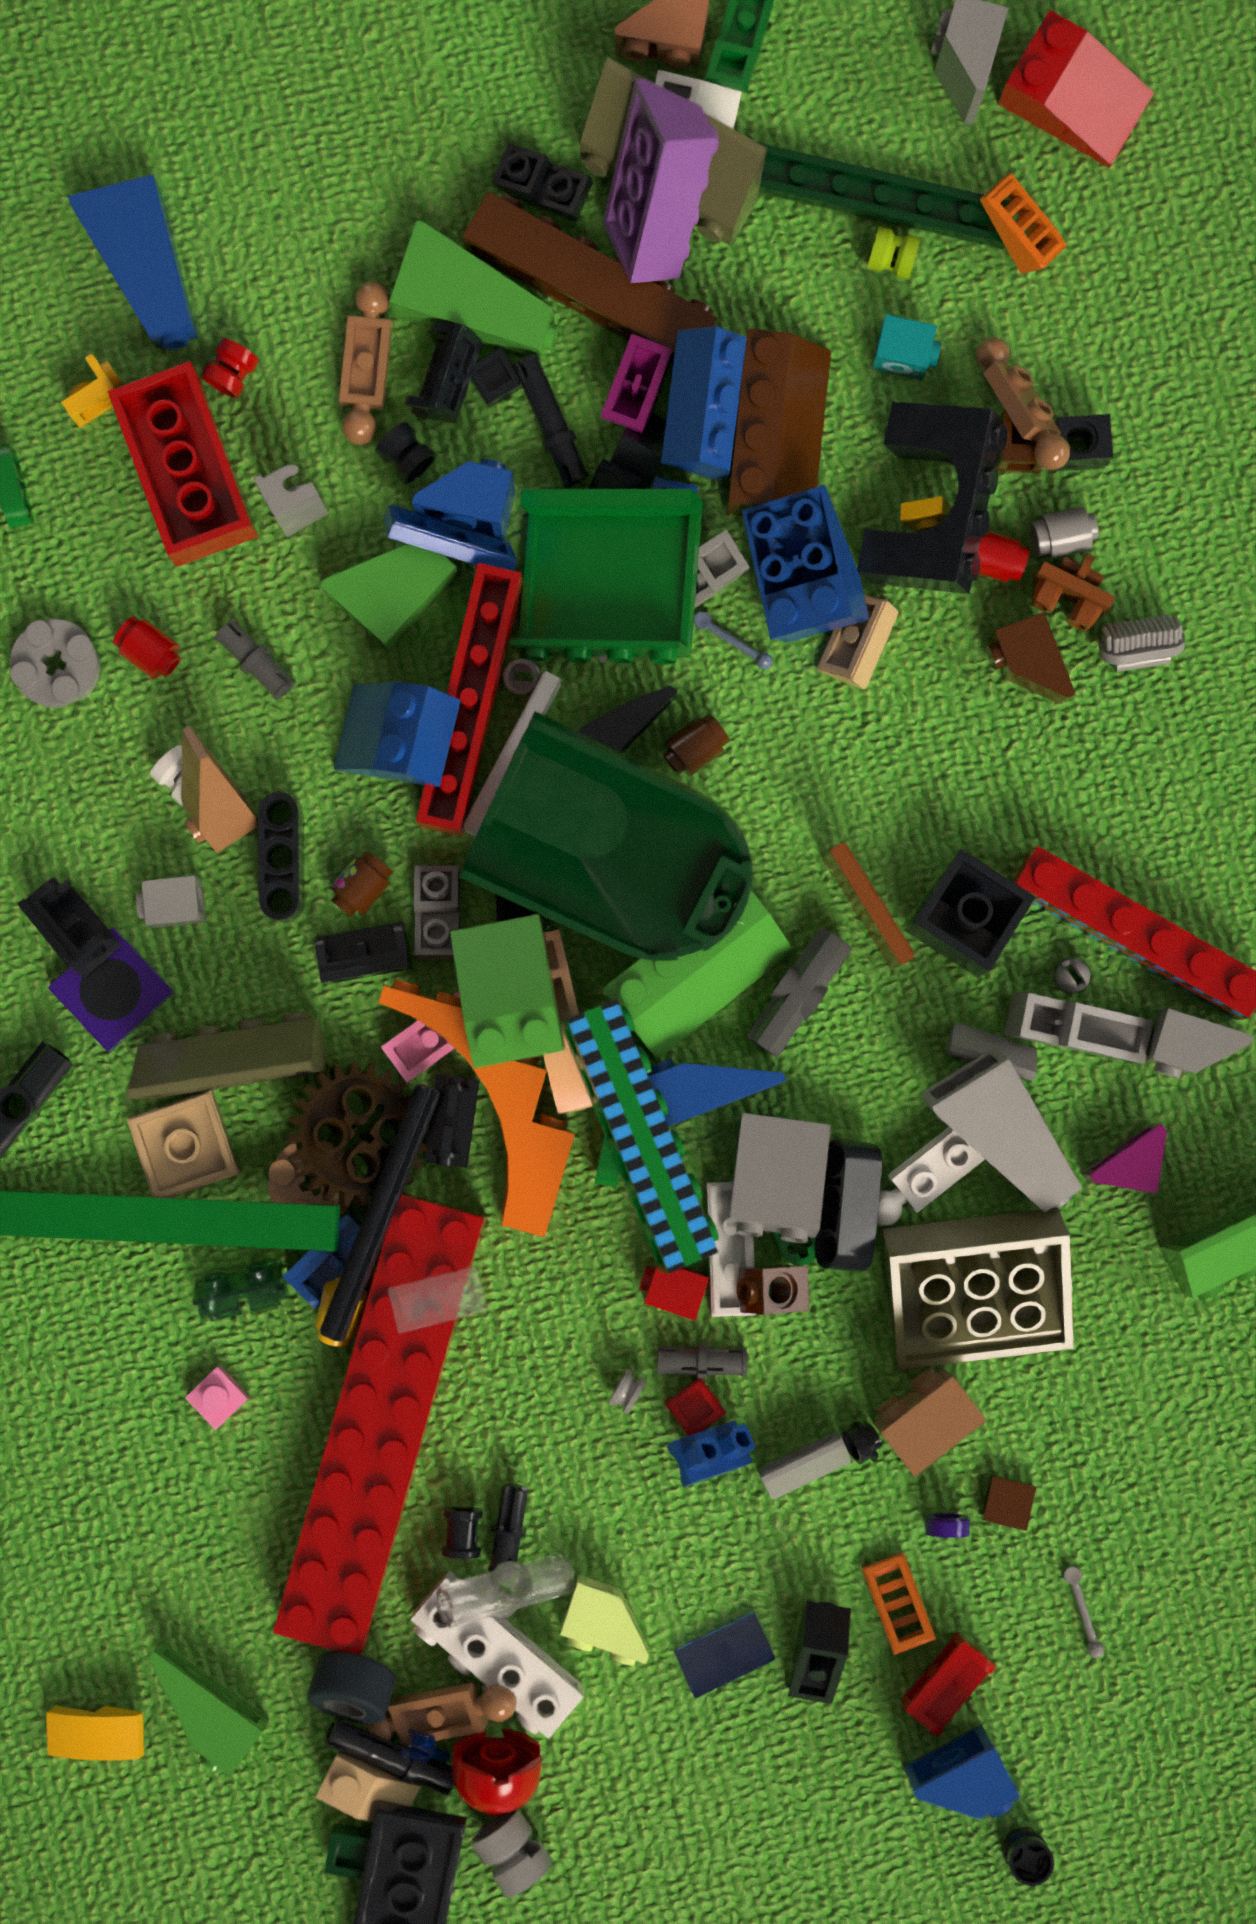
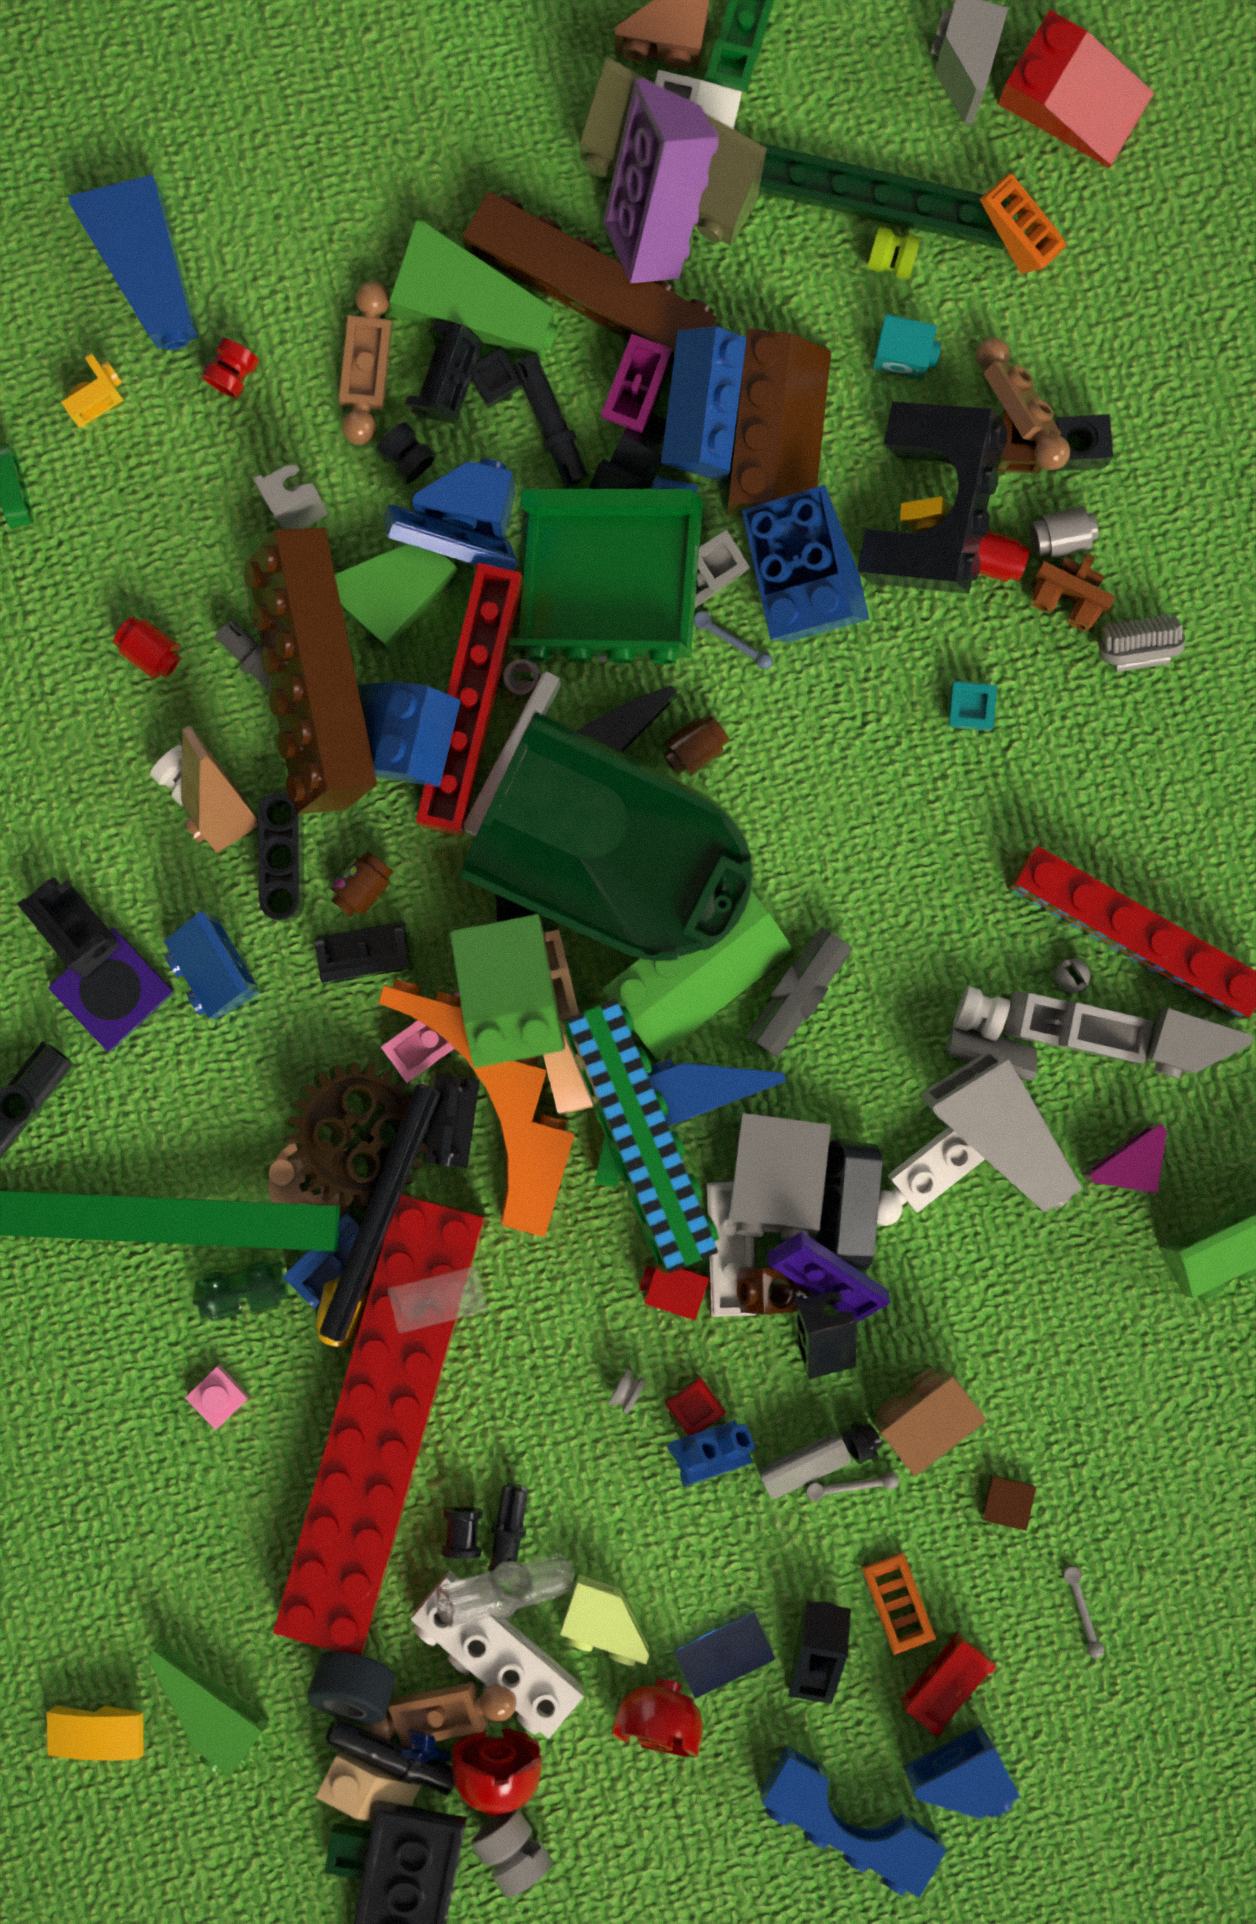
(43, 640): light grey plate -> none
(171, 902): light grey brick -> none
(183, 464): red brick -> none
(183, 1145): tan tile -> none
(210, 966): none -> blue slope
(228, 1058): olive slope -> none
(310, 671): none -> reddish brown brick
(435, 911): light grey slope -> none
(541, 183): black slope -> none
(660, 1719): none -> red cylinder
(702, 1360): dark grey pin -> none
(816, 1491): none -> light grey hinge
(822, 1339): none -> black hinge
(823, 1271): none -> dark purple tile
(856, 648): tan slope -> none
(868, 906): dark orange tile -> none
(898, 1851): none -> blue arch
(947, 1525): dark purple tile -> none
(970, 914): black slope -> none
(972, 706): none -> teal plate
(979, 1288): olive slope -> none
(981, 1013): none -> white wheel
(1031, 658): reddish brown slope -> none
(1034, 1864): black wheel -> none

